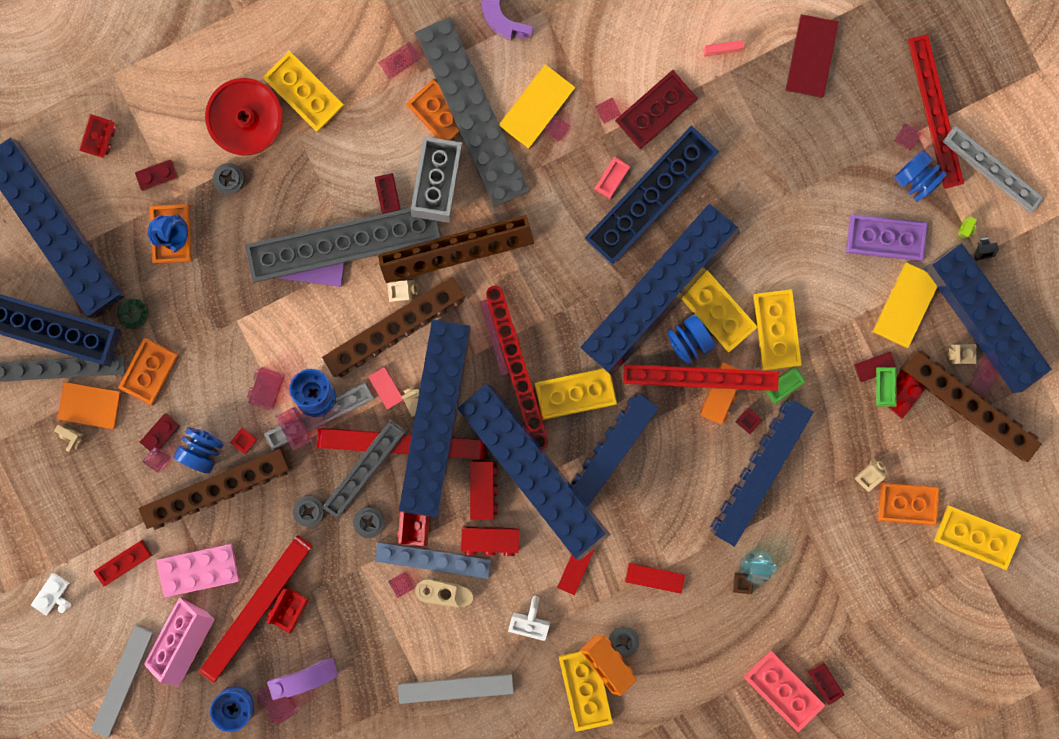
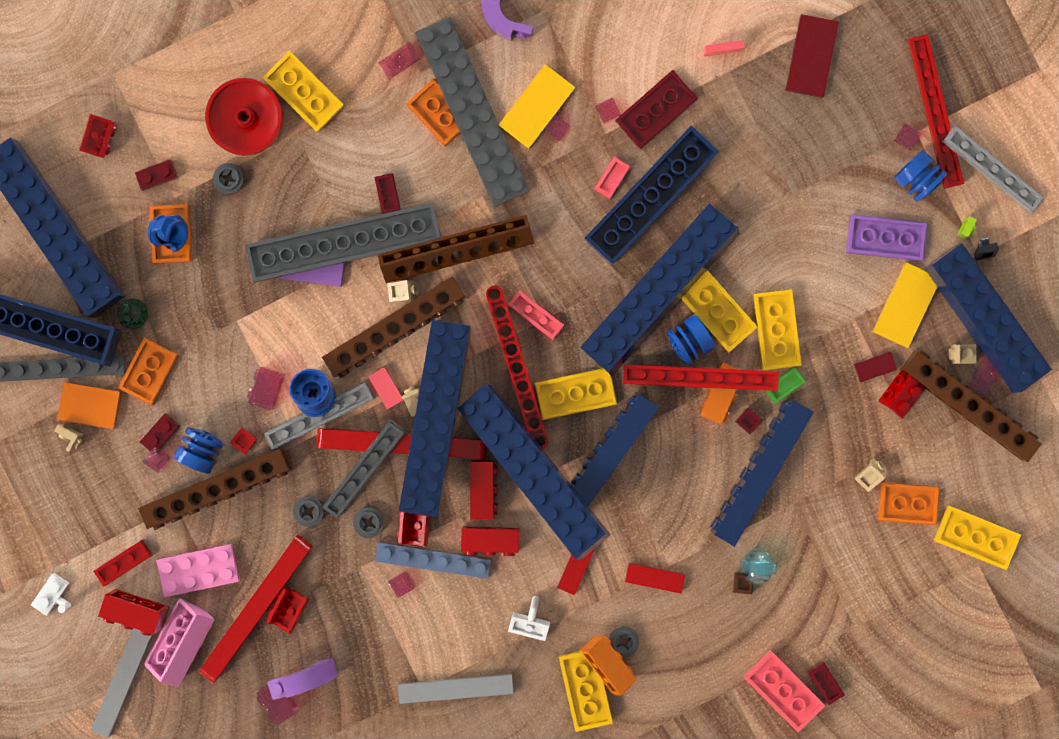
(133, 612): none -> red brick
(222, 713): blue wheel -> none
(294, 428): clear pink brick -> none
(436, 179): light grey brick -> none
(460, 595): tan piece -> none
(494, 337): clear pink tile -> none
(536, 315): none -> coral tile
(886, 387): bright green tile -> none

